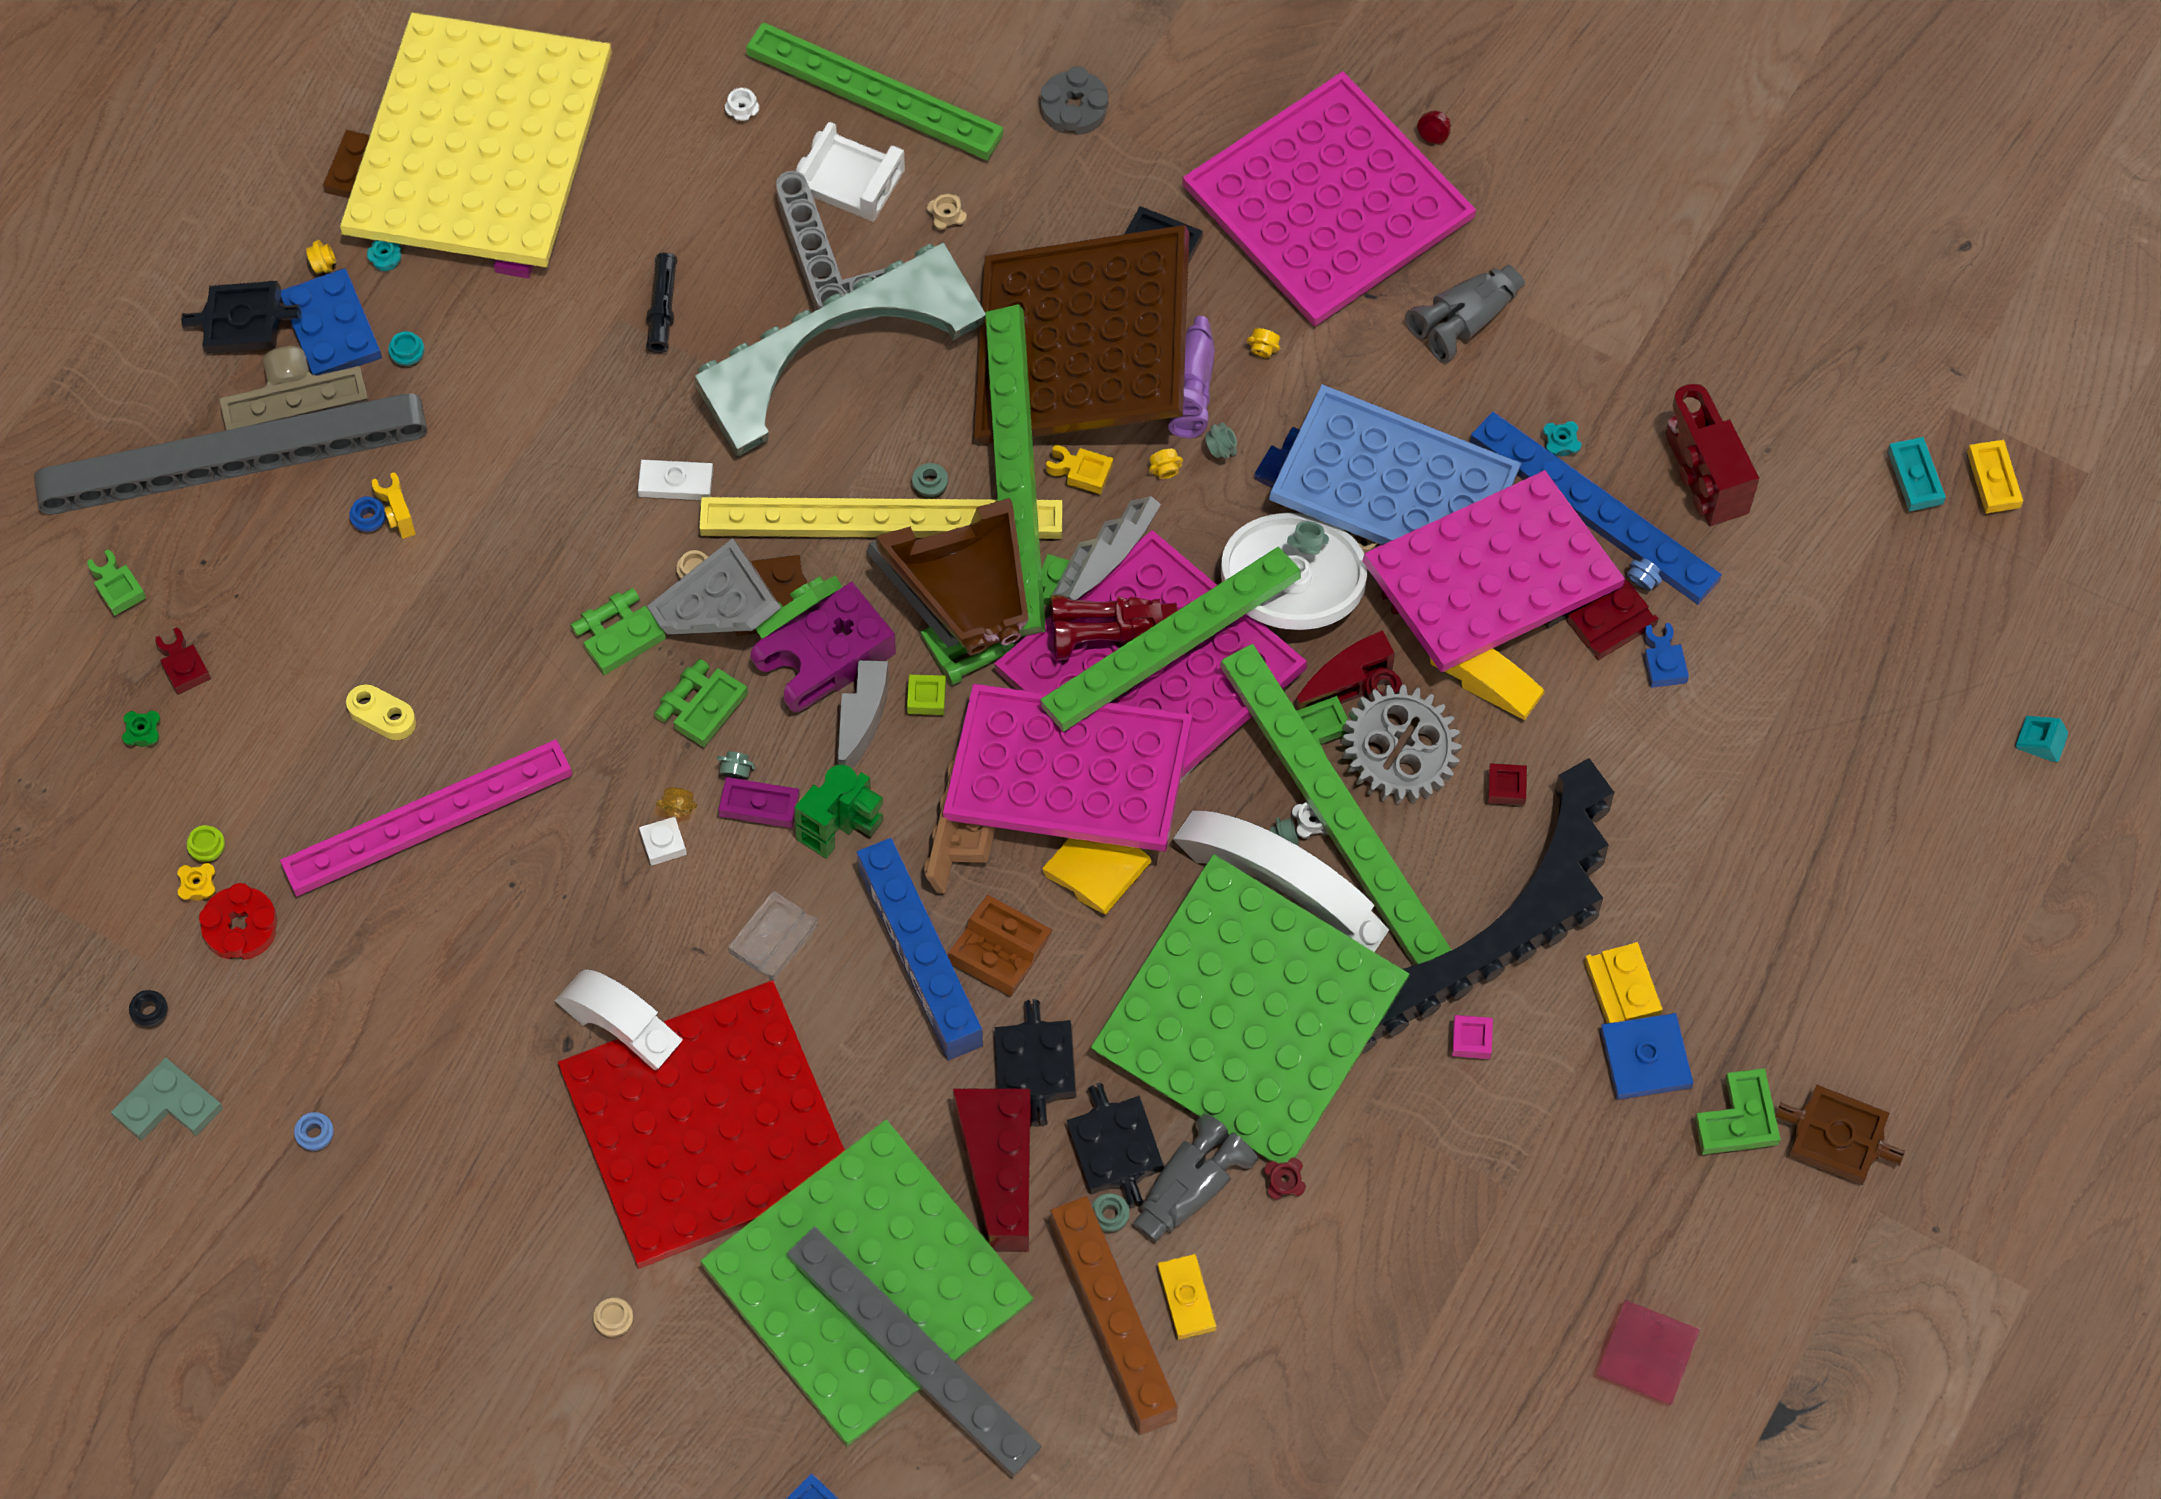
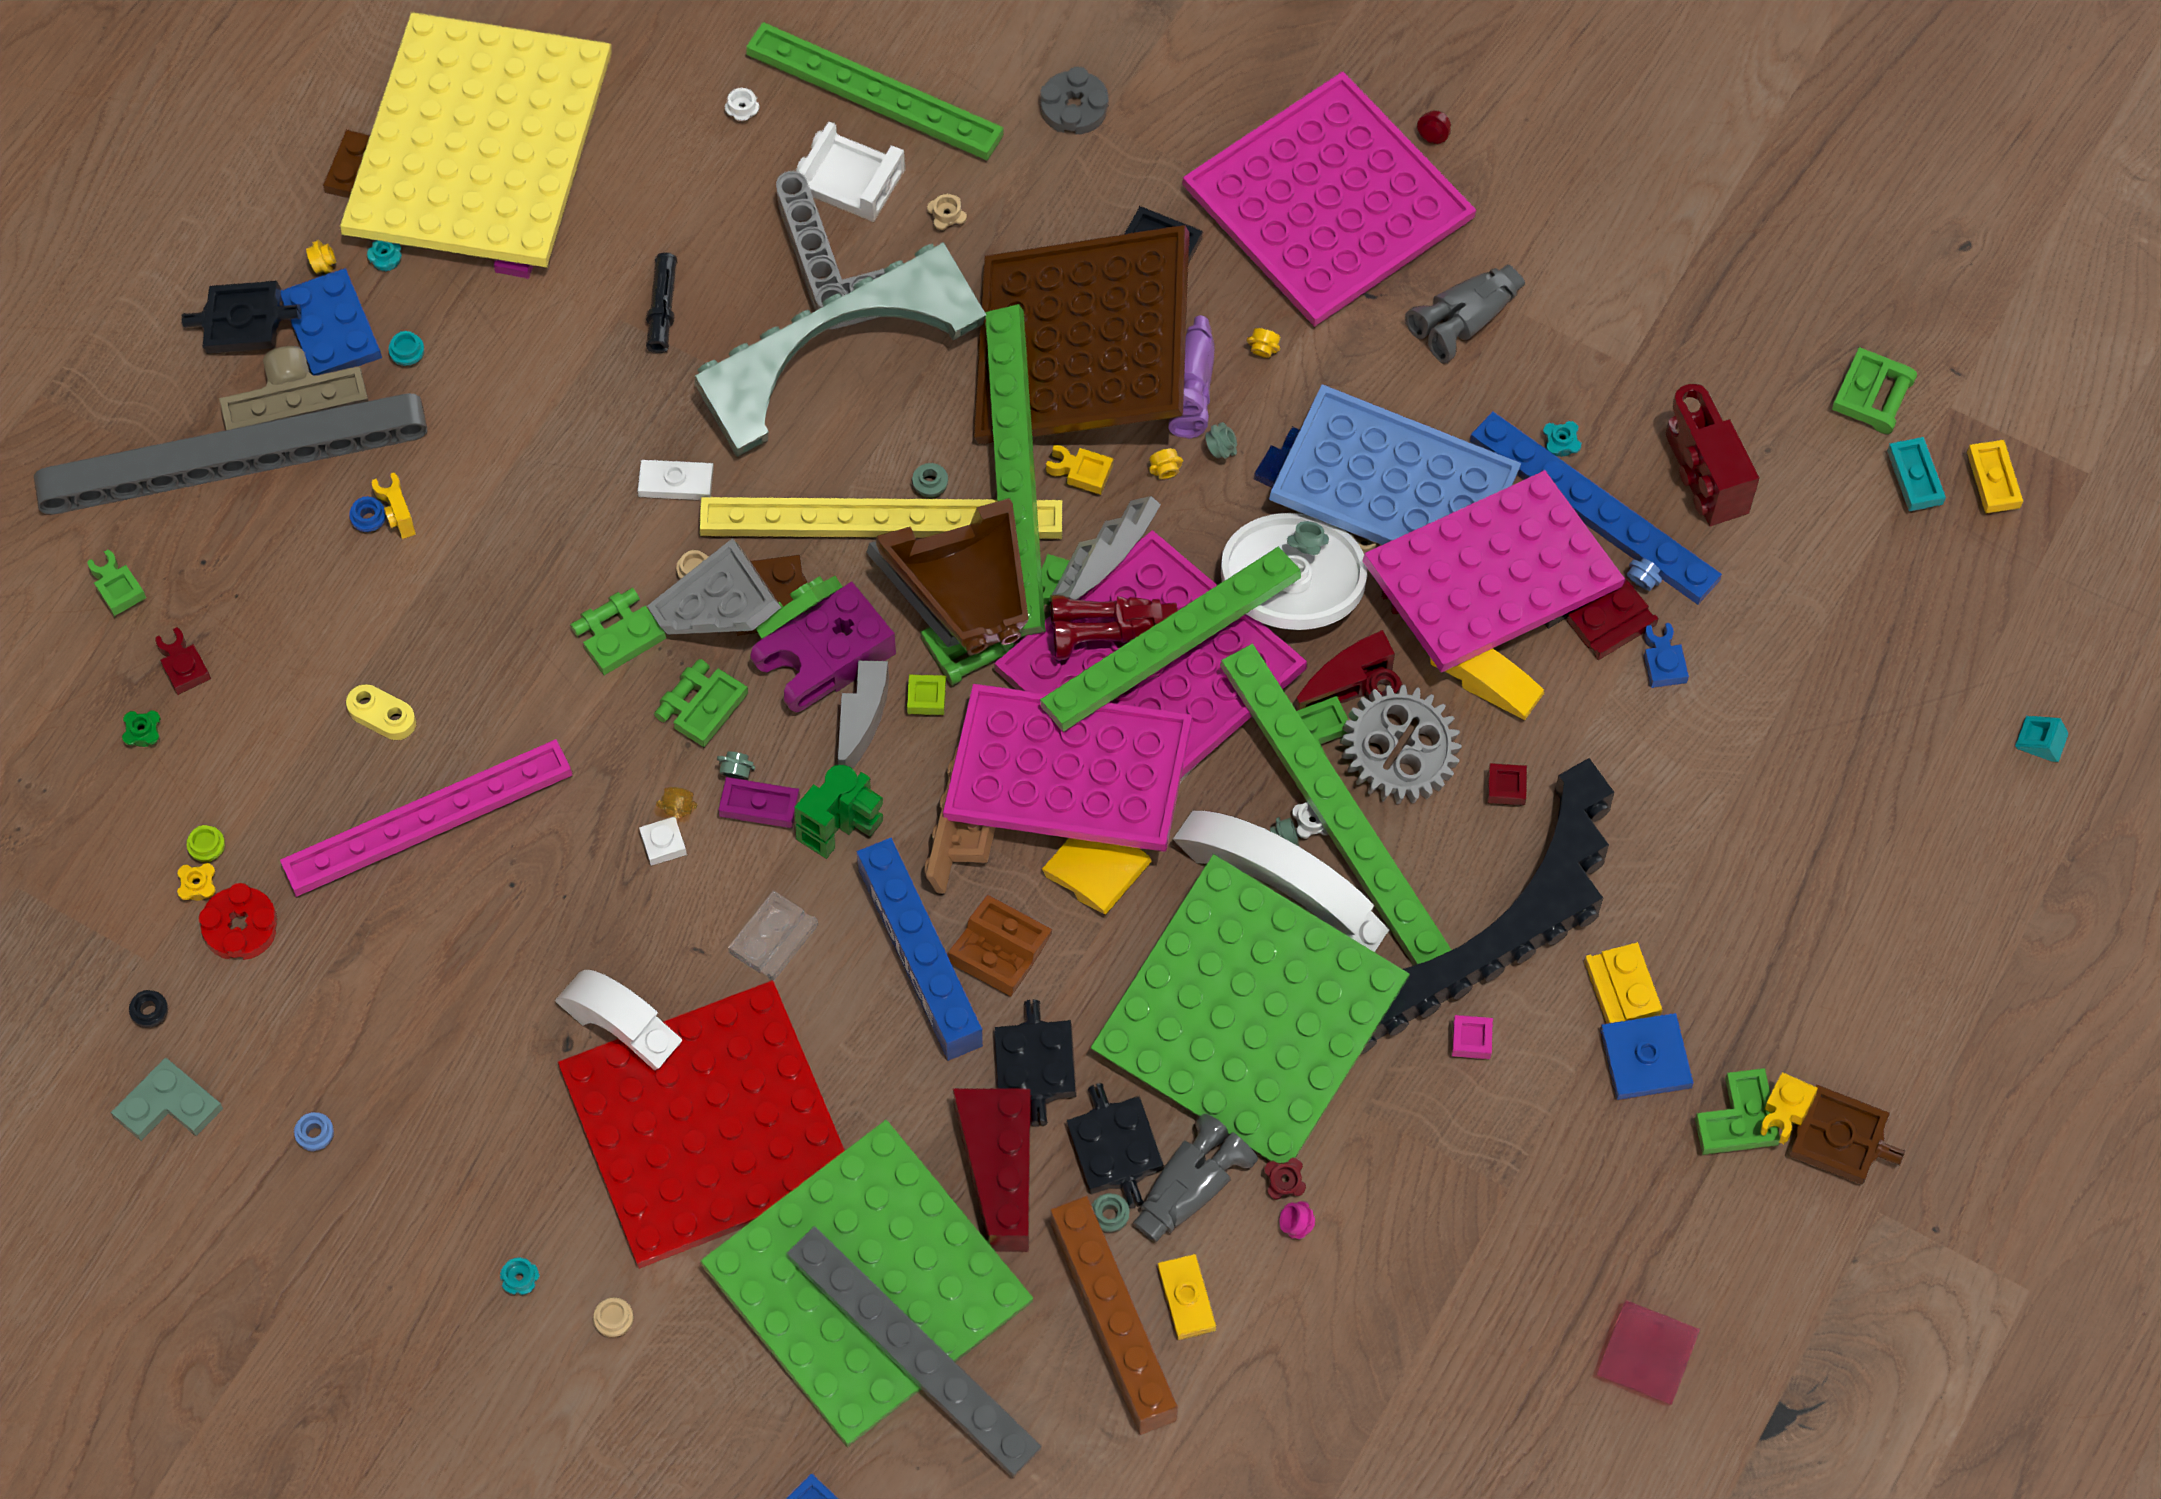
(512, 1269): none -> teal plate
(1297, 1219): none -> dark pink plate
(1788, 1104): none -> yellow plate
(1863, 385): none -> bright green plate

